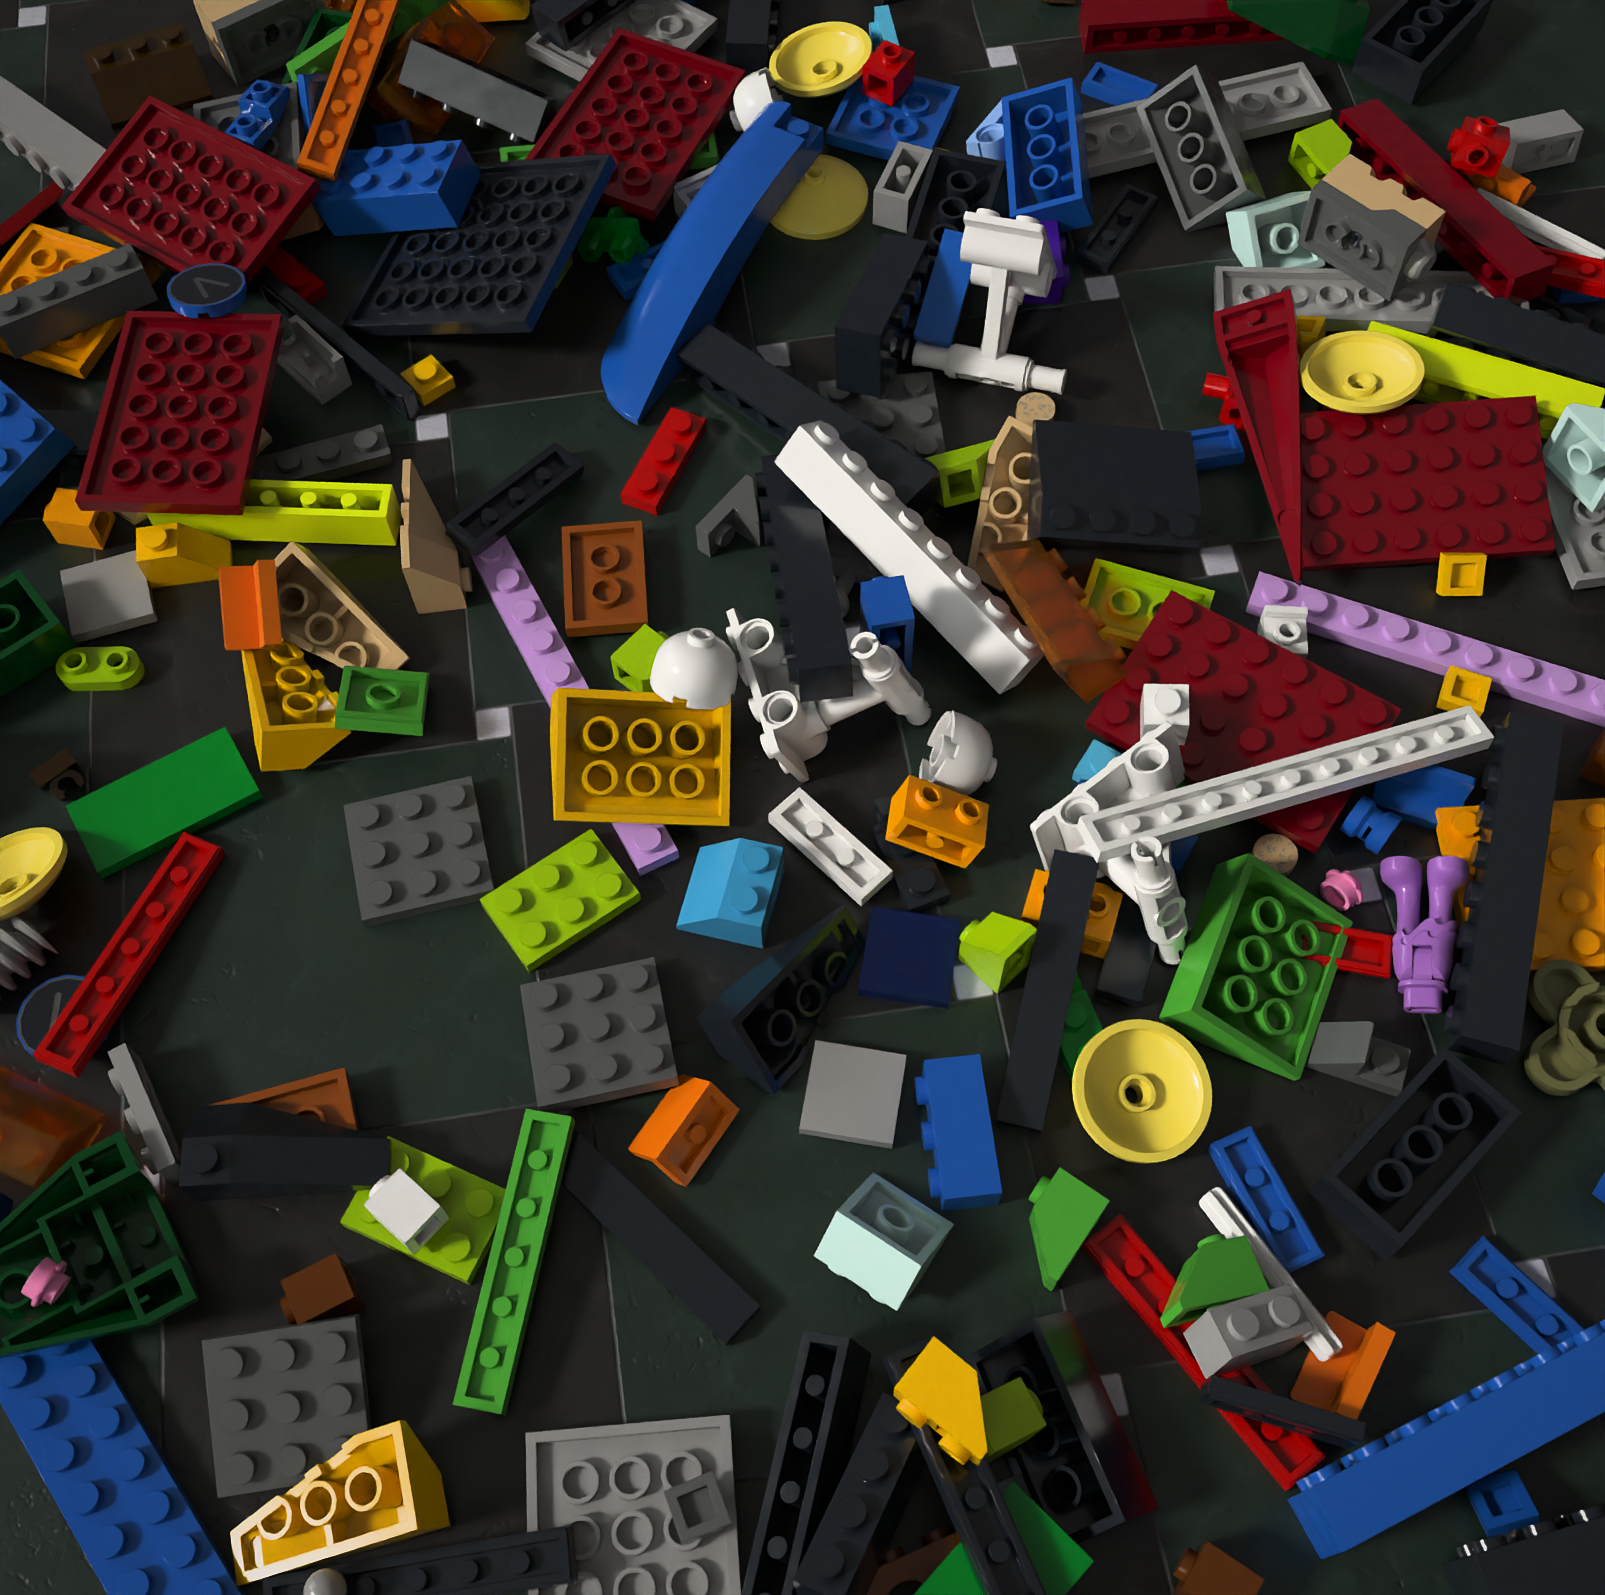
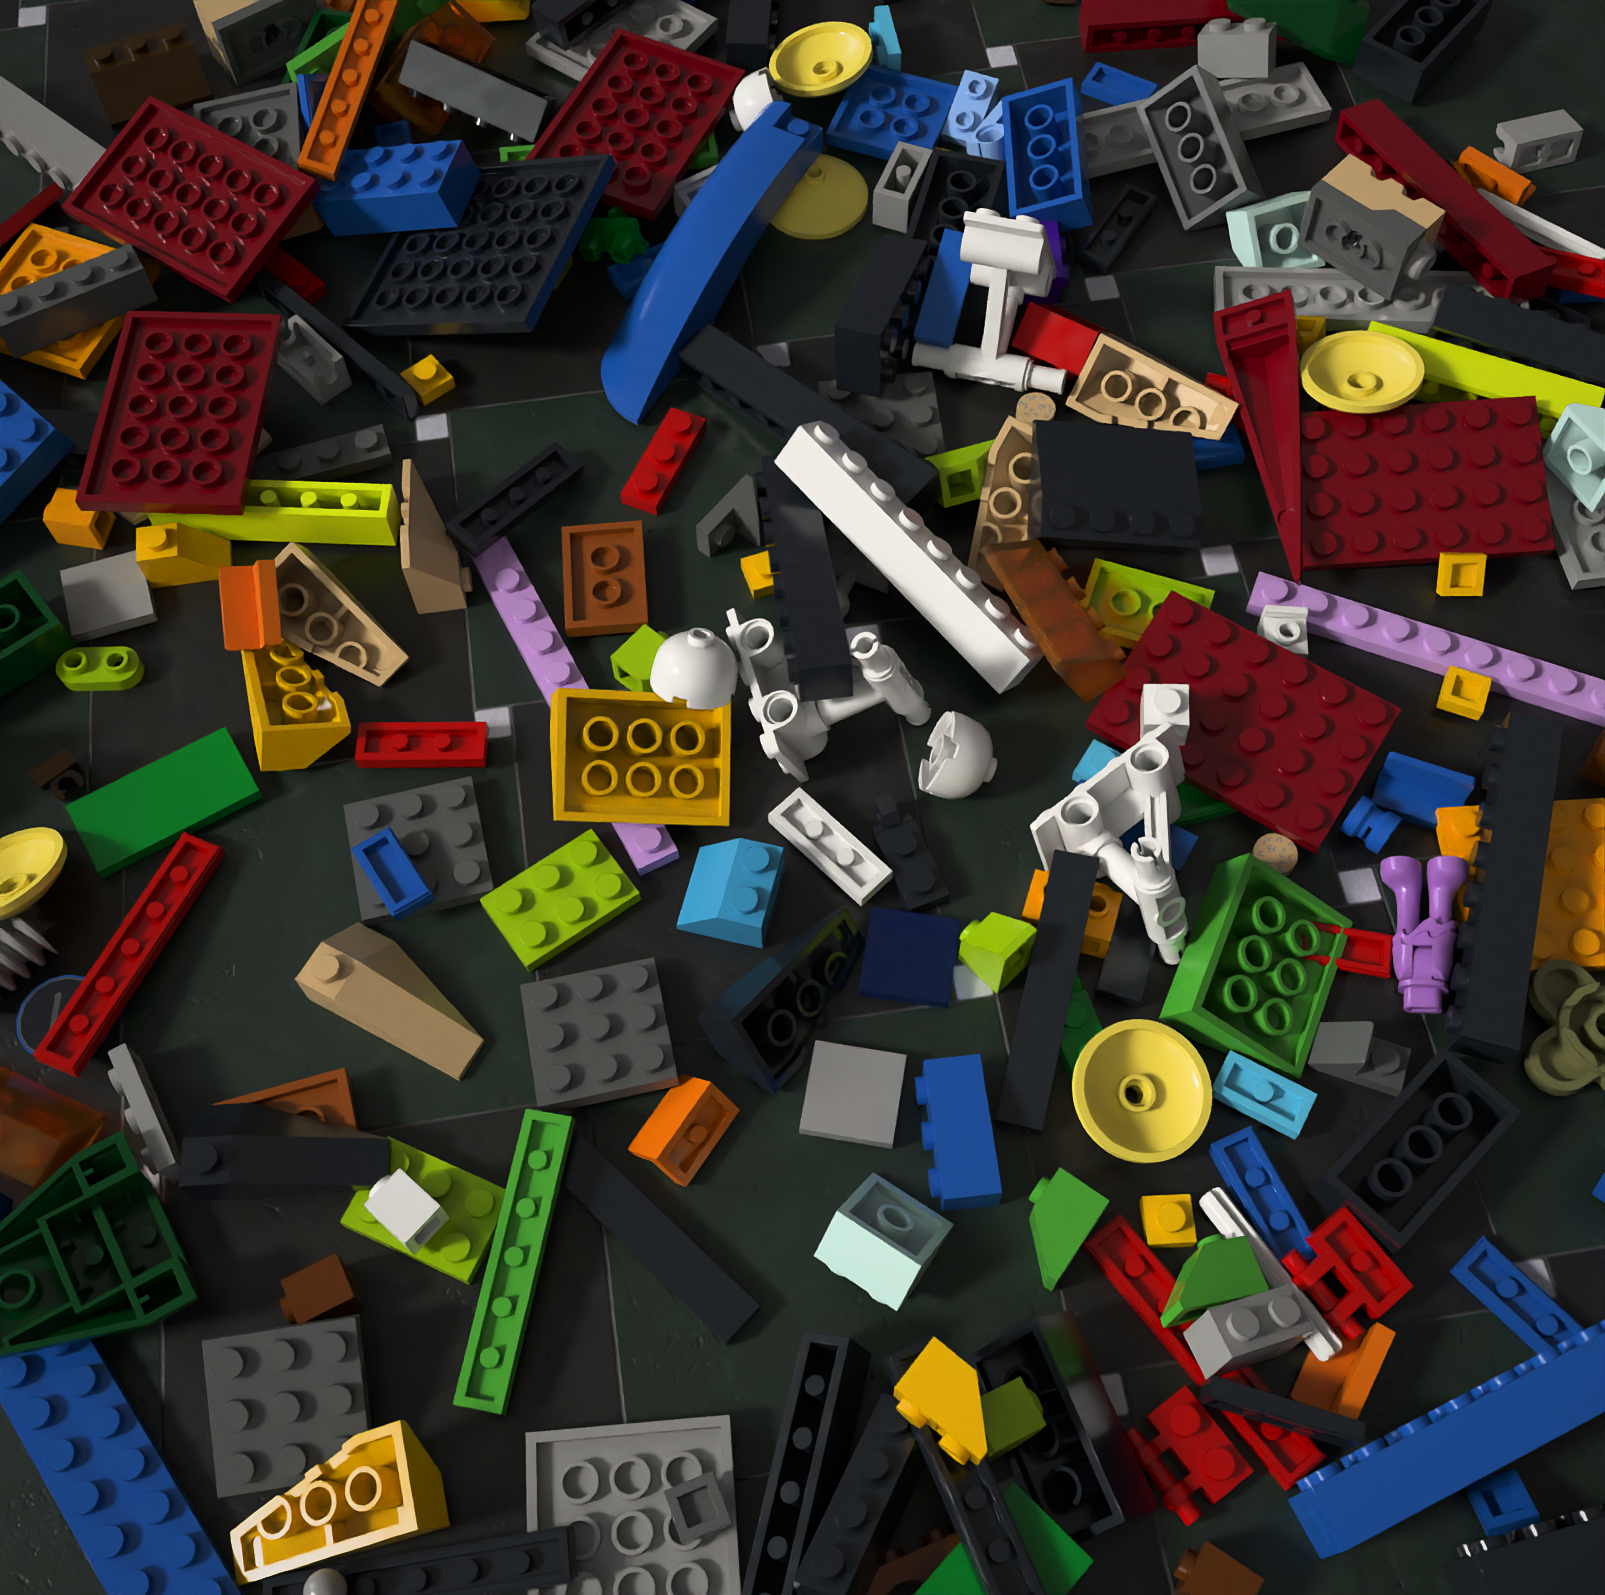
(46, 1282): bright pink plate -> none
(207, 289): tile -> none
(260, 113): blue slope -> none
(382, 700): bright green tile -> none
(388, 995): none -> tan wedge
(393, 874): none -> blue tile
(422, 744): none -> red plate
(758, 574): none -> yellow plate
(888, 73): red brick -> none
(888, 614): blue brick -> none
(937, 822): light orange brick -> none
(971, 105): none -> light blue plate
(1056, 337): none -> red slope
(1142, 391): none -> tan wedge
(1168, 1221): none -> yellow plate
(1198, 1447): none -> red plate
(1238, 48): none -> light grey brick
(1263, 1094): none -> medium azure plate
(1284, 782): white plate -> none
(1318, 151): lime slope -> none
(1341, 889): bright pink plate -> none
(1357, 1263): none -> red plate
(1479, 146): red brick -> none

